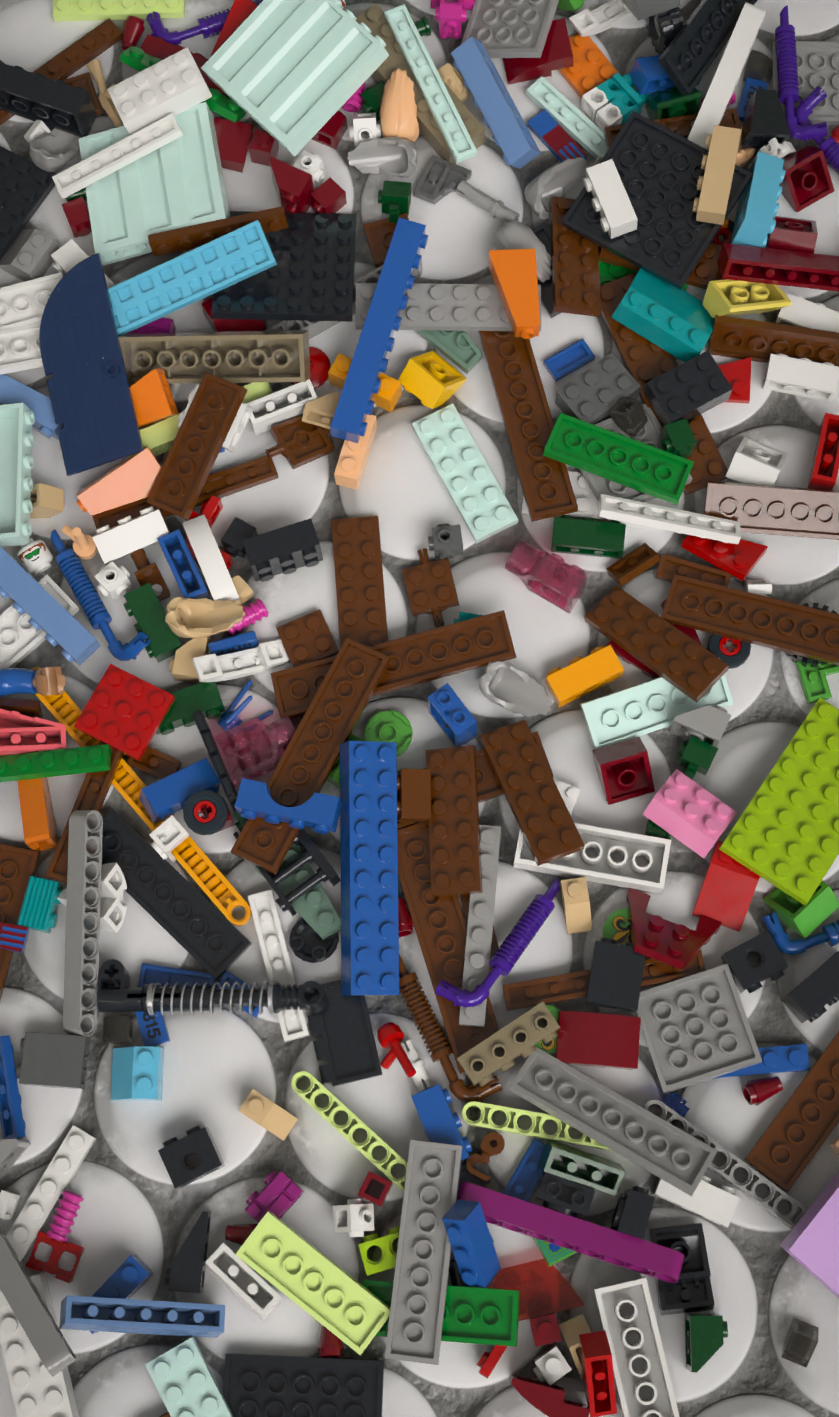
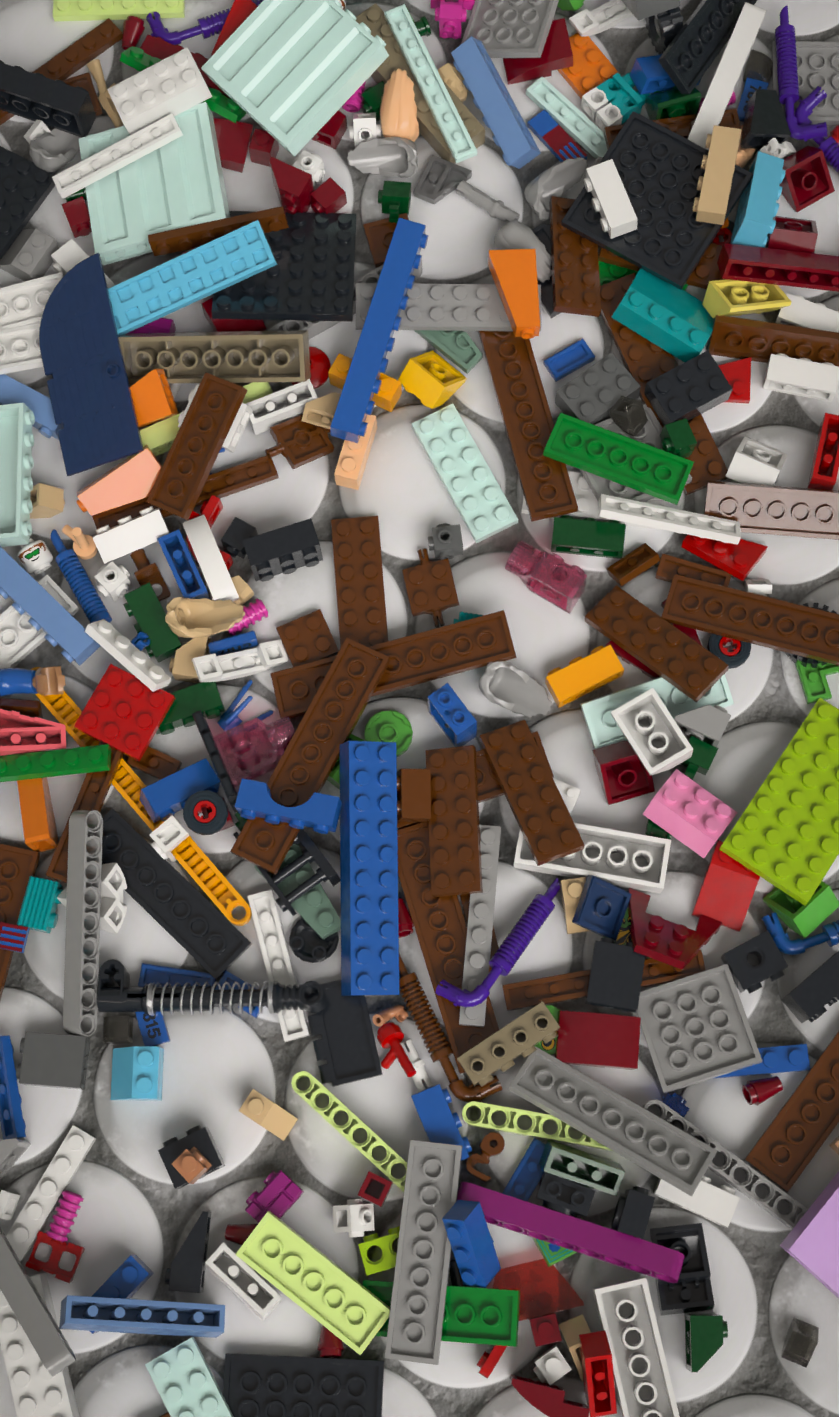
(128, 655): none -> white plate
(191, 1165): none -> nougat brick
(388, 1014): none -> nougat arm
(601, 907): none -> dark blue tile
(652, 732): none -> white slope

